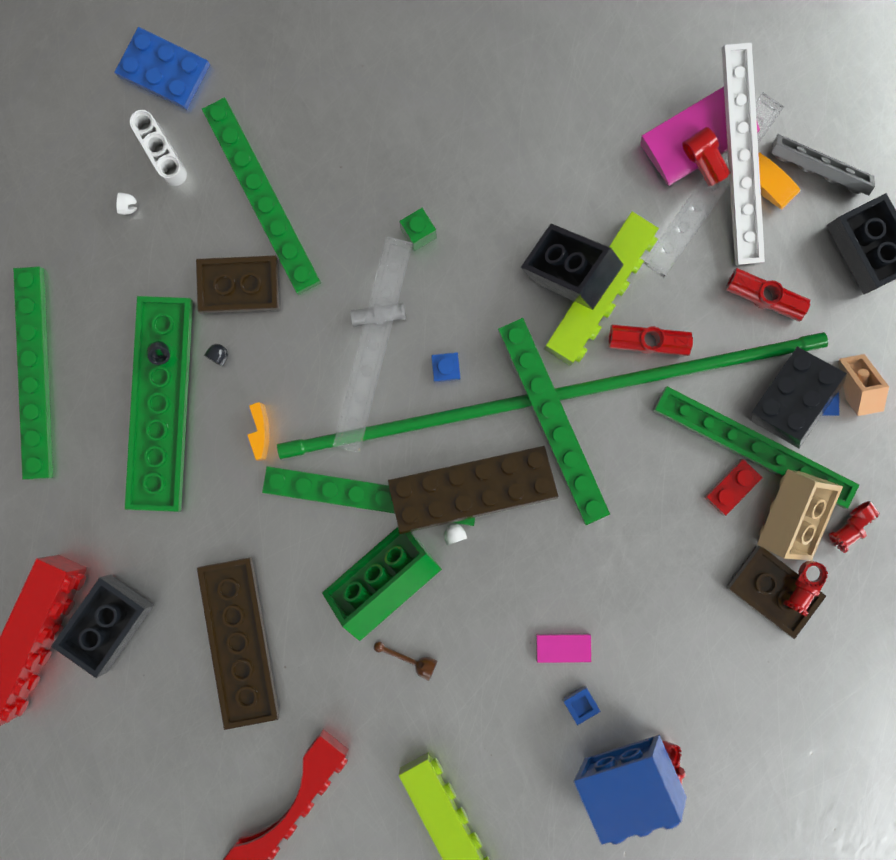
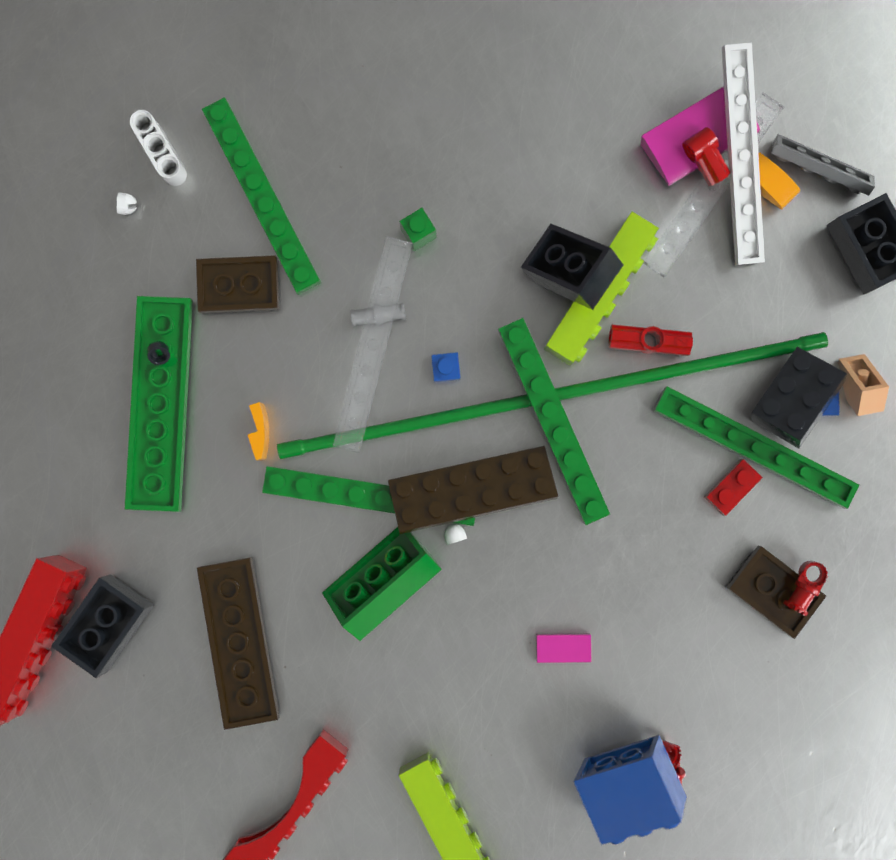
(33, 373): green plate -> none
(162, 68): blue plate -> none
(217, 354): black hinge -> none
(424, 666): reddish brown hinge -> none
(581, 705): blue plate -> none
(783, 300): red piece -> none
(799, 515): tan slope -> none
(854, 526): red connector -> none

